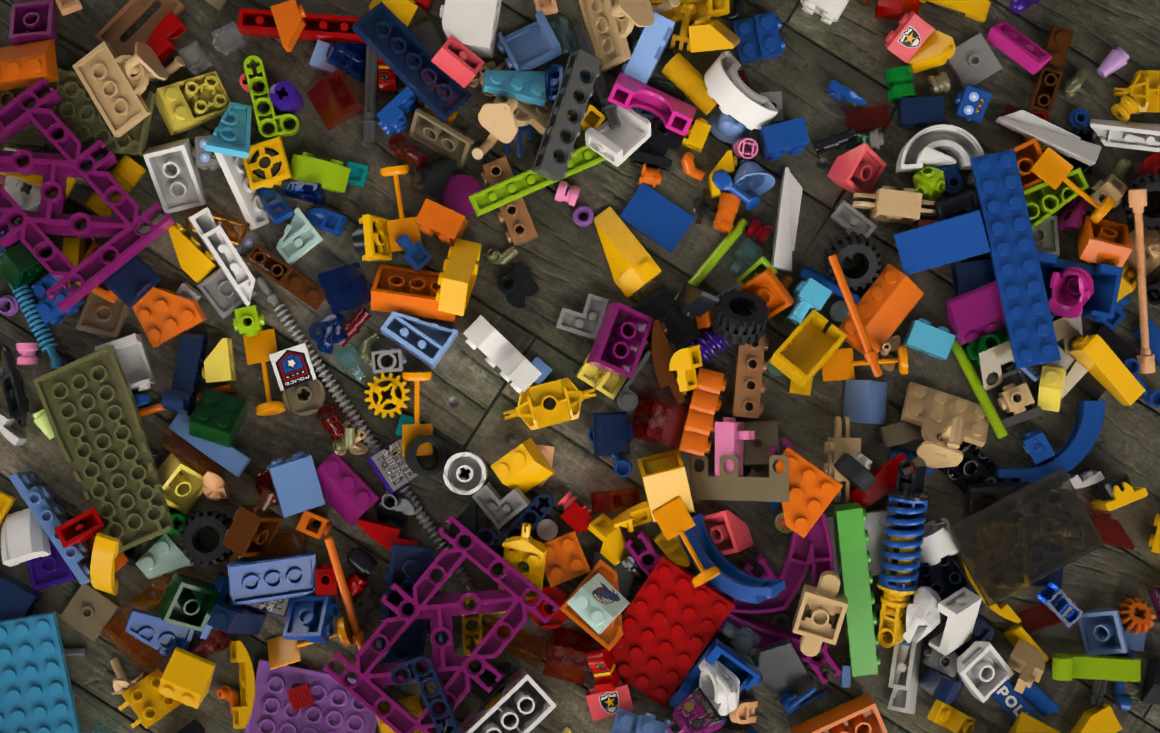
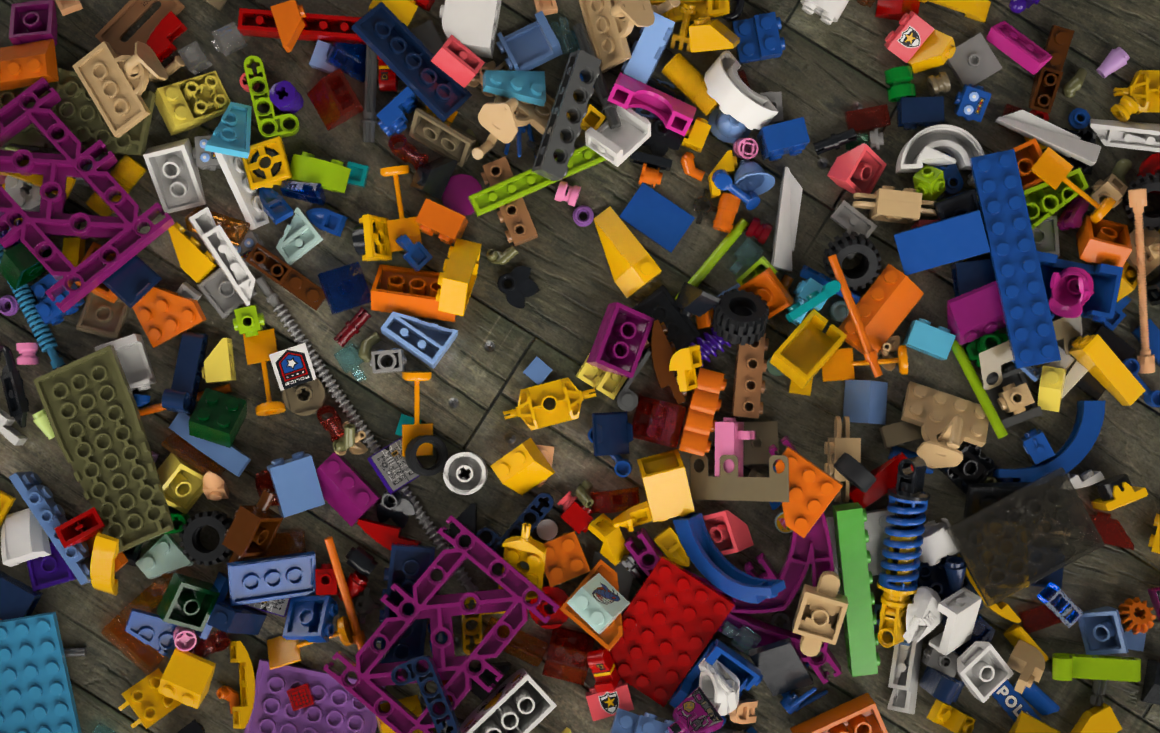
(89, 611): dark tan plate -> none
(121, 683): tan plant -> none
(184, 642): none -> bright pink wheel
(306, 524): orange brick -> none
(330, 332): clear blue plate -> none
(382, 404): yellow gear -> none
(500, 509): light grey plate -> none
(501, 353): white brick -> none
(552, 82): blue plate -> none
(582, 493): none -> olive arm
(586, 323): light grey plate -> none
(674, 521): light orange piece -> none
(813, 300): none -> teal hinge
(840, 92): blue plate -> none
(845, 677): medium blue tile -> none
(863, 460): light grey plate -> none
(955, 572): none -> dark blue cone
(1122, 700): blue bar -> none

